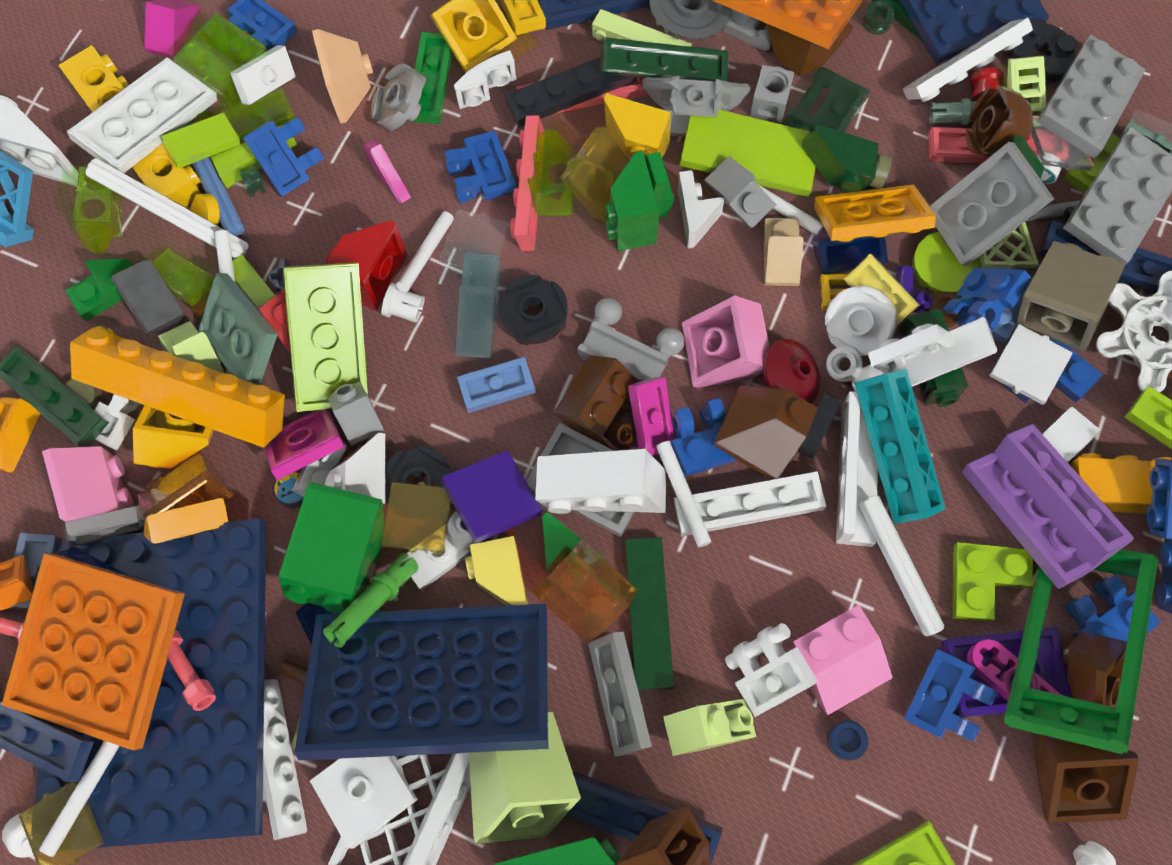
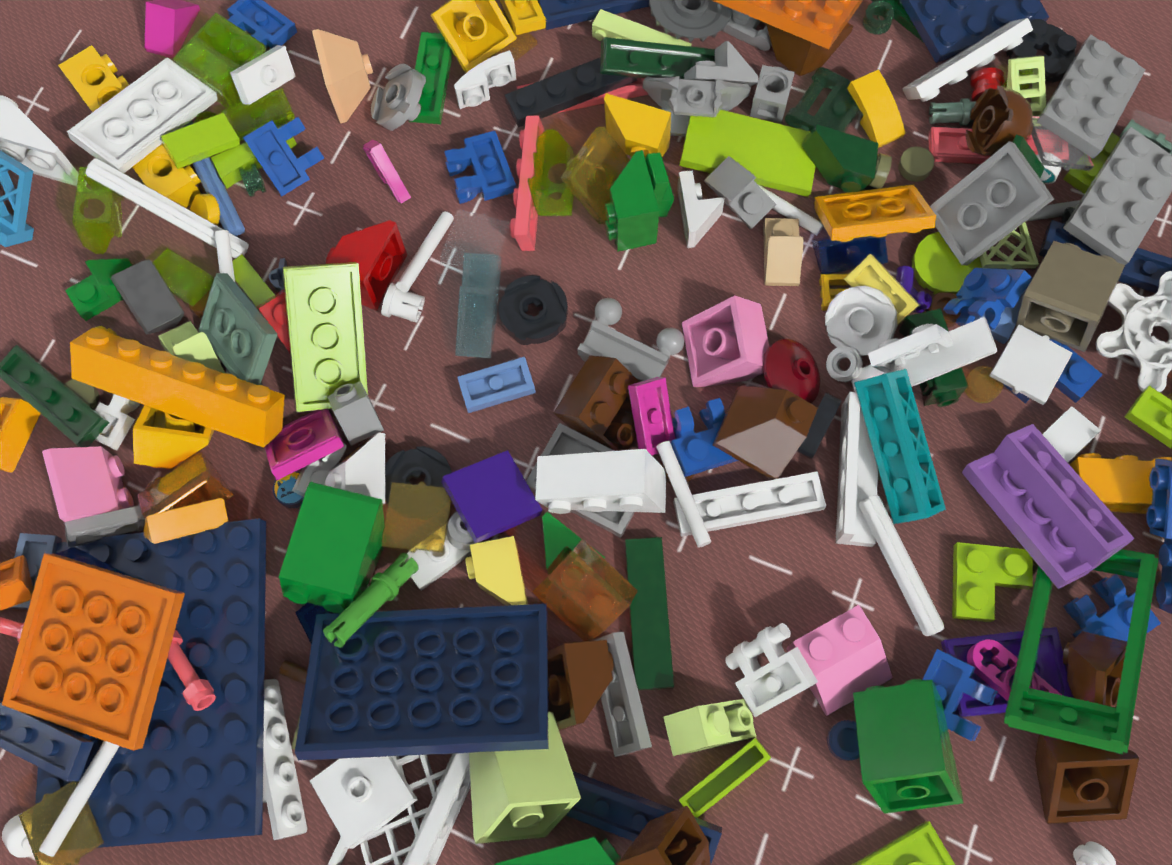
(577, 680): none -> reddish brown slope
(725, 777): none -> lime piece
(728, 67): none -> light grey slope
(877, 104): none -> yellow slope
(906, 747): none -> green slope
(916, 164): none -> olive tile
(981, 386): none -> clear yellow tile

